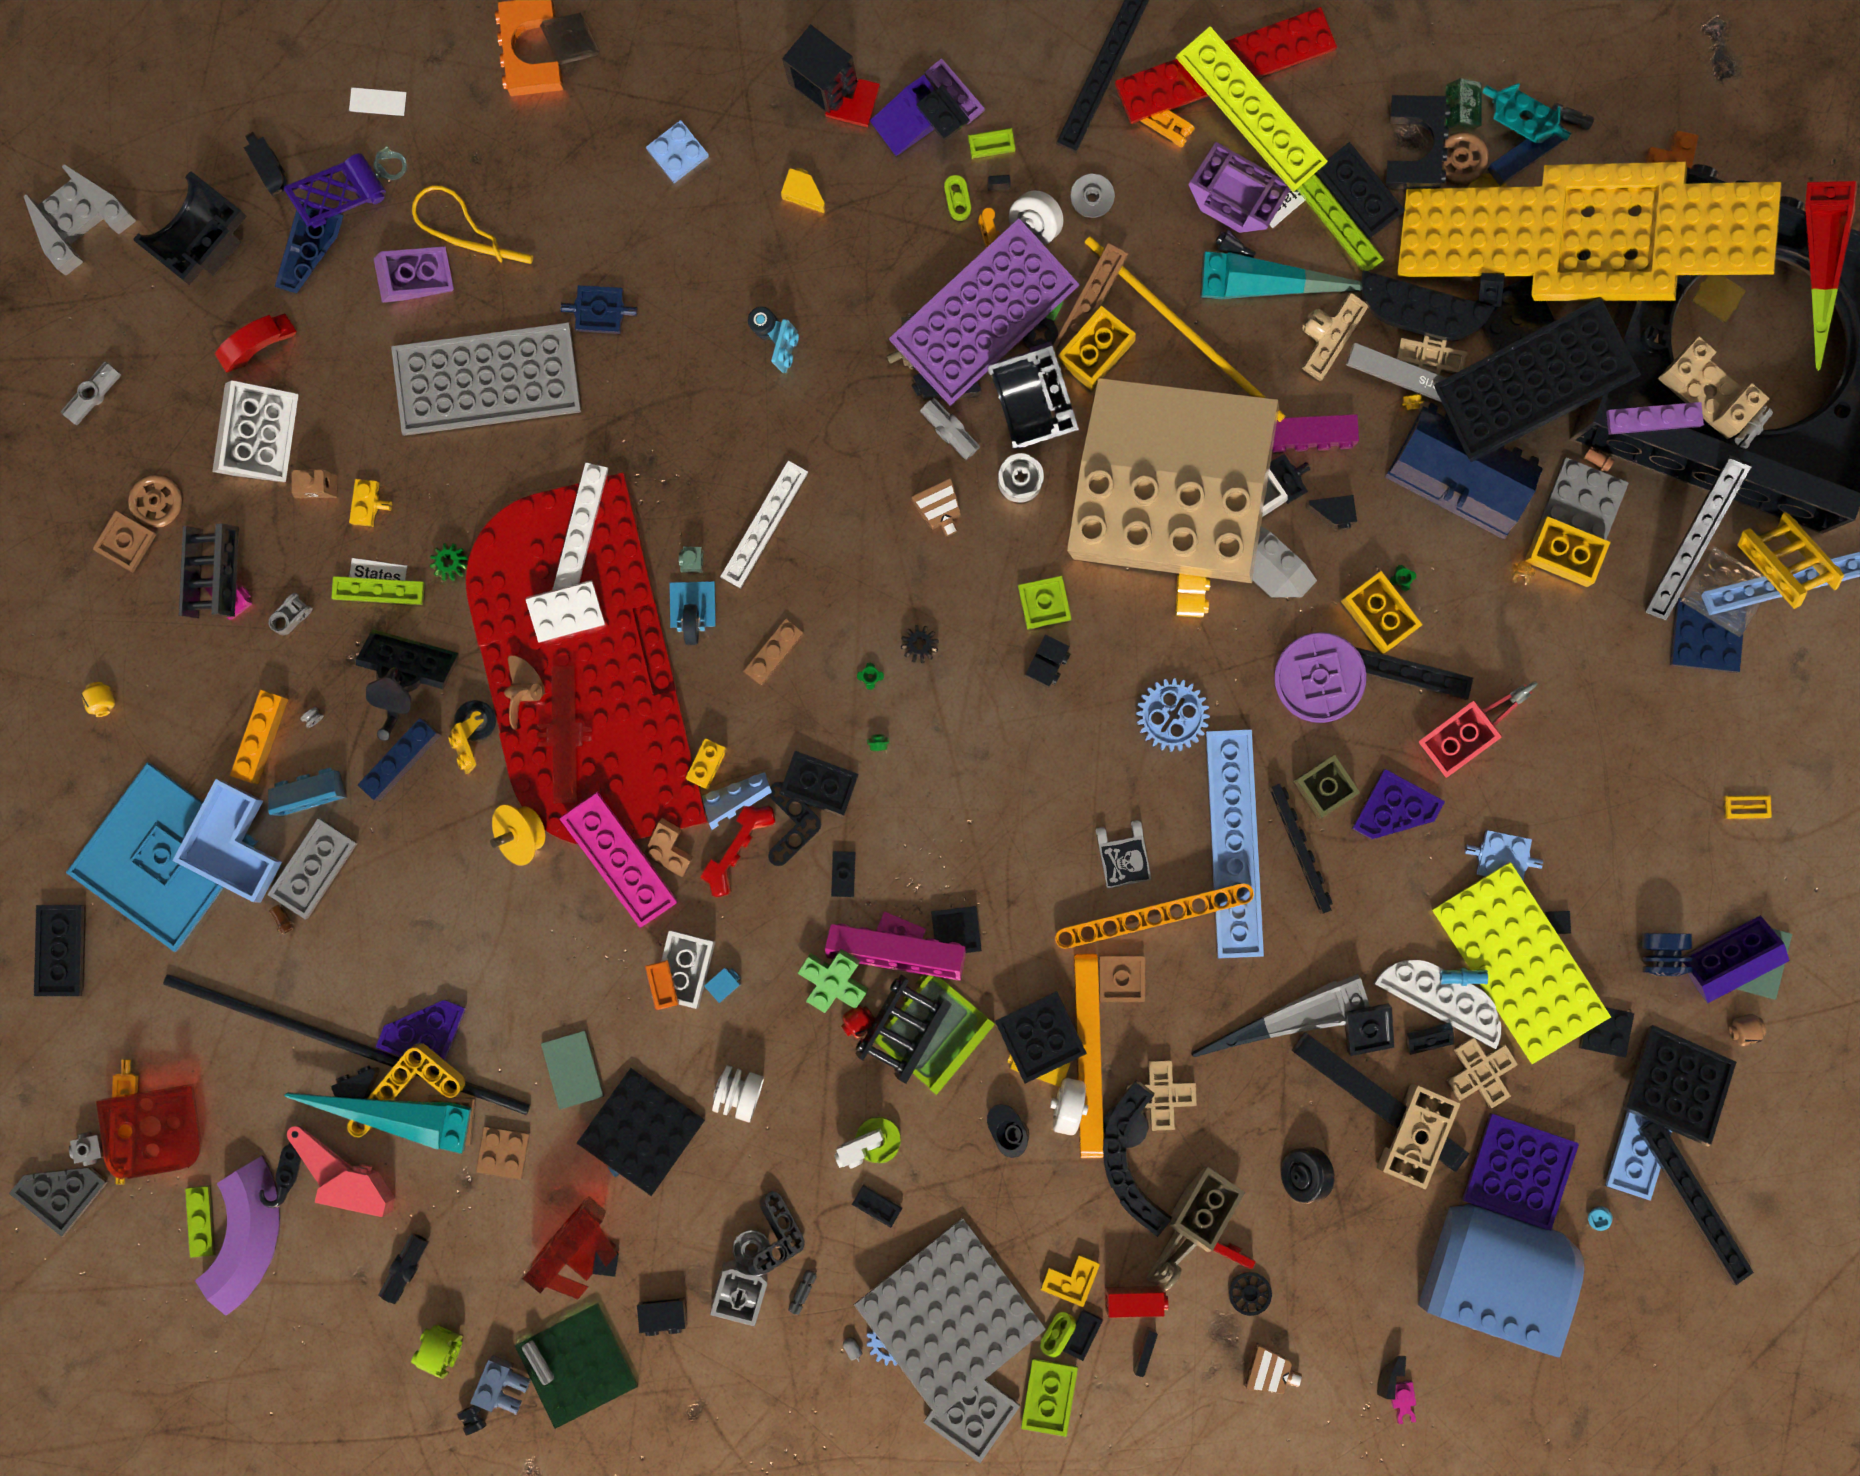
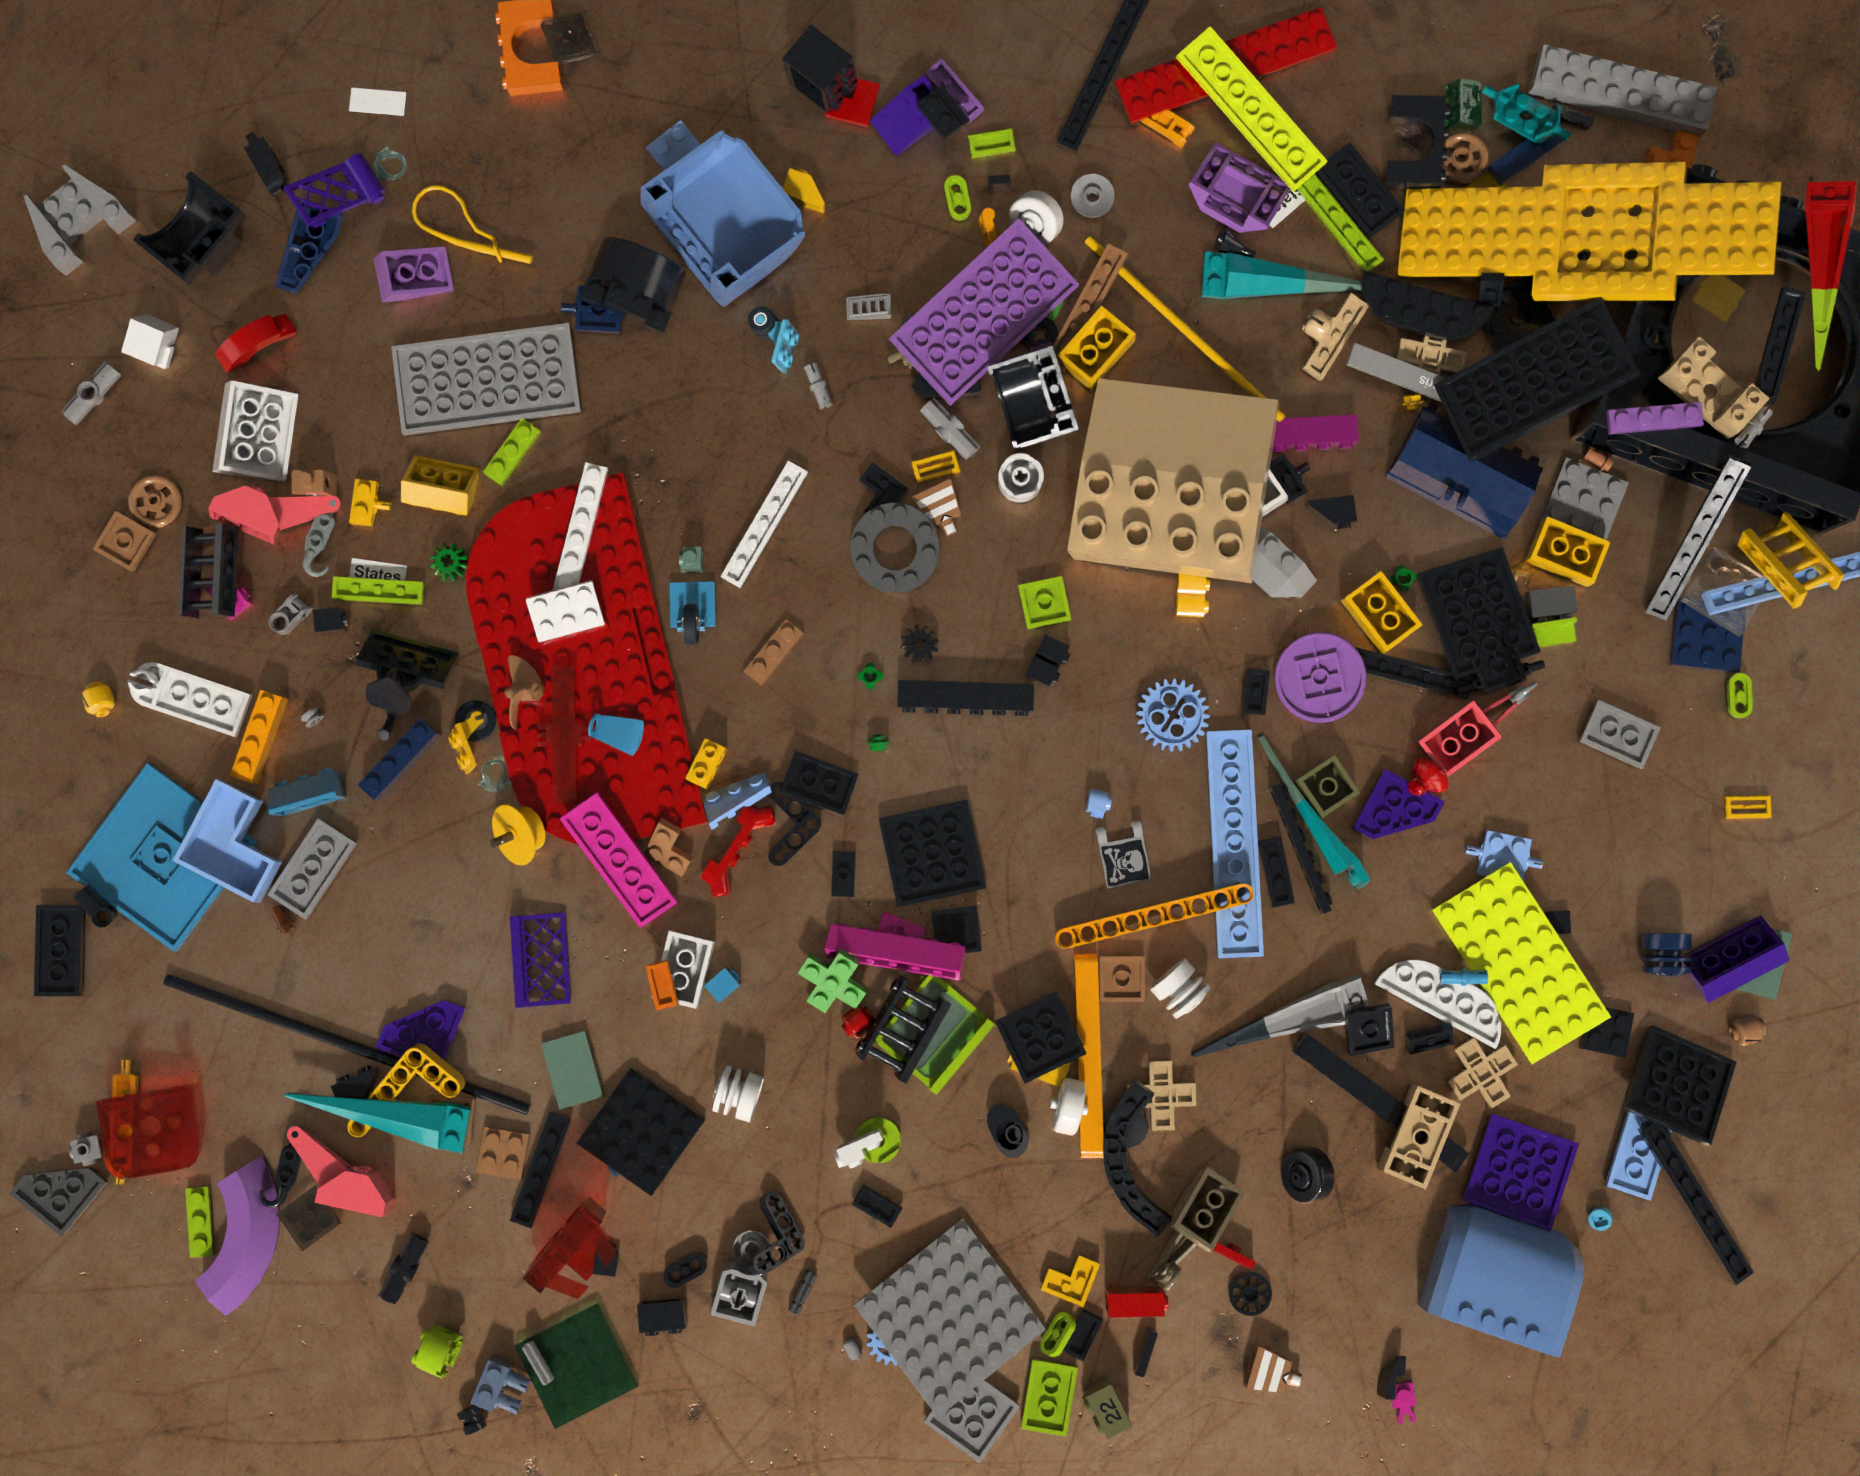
(93, 904): none -> black piece
(150, 340): none -> white plate
(190, 698): none -> white plate
(266, 516): none -> coral slope
(308, 1220): none -> clear smoke plate
(330, 620): none -> black brick
(439, 485): none -> yellow slope
(485, 781): none -> clear light blue piece
(511, 452): none -> lime plate
(519, 960): none -> dark purple fence
(540, 1169): none -> black plate
(617, 732): none -> dark azure piece
(636, 281): none -> black piece
(685, 1269): none -> black plate
(724, 216): none -> medium blue slope
(818, 386): none -> light grey pin
(877, 298): none -> light grey slope
(884, 485): none -> black plate
(917, 472): none -> yellow tile
(926, 555): none -> dark grey plate
(932, 853): none -> black plate
(965, 696): none -> black brick
(1098, 803): none -> light blue plate
(1104, 1402): none -> olive brick
(1180, 988): none -> white wheel
(1255, 692): none -> black plate
(1276, 872): none -> black plate
(1335, 852): none -> teal plate
(1427, 777): none -> red hair
(1481, 621): none -> black plate
(1551, 602): none -> dark grey piece
(1555, 632): none -> lime panel
(1619, 734): none -> light grey plate
(1622, 90): none -> light grey brick
(1742, 696): none -> lime plate
(1779, 342): none -> black plate

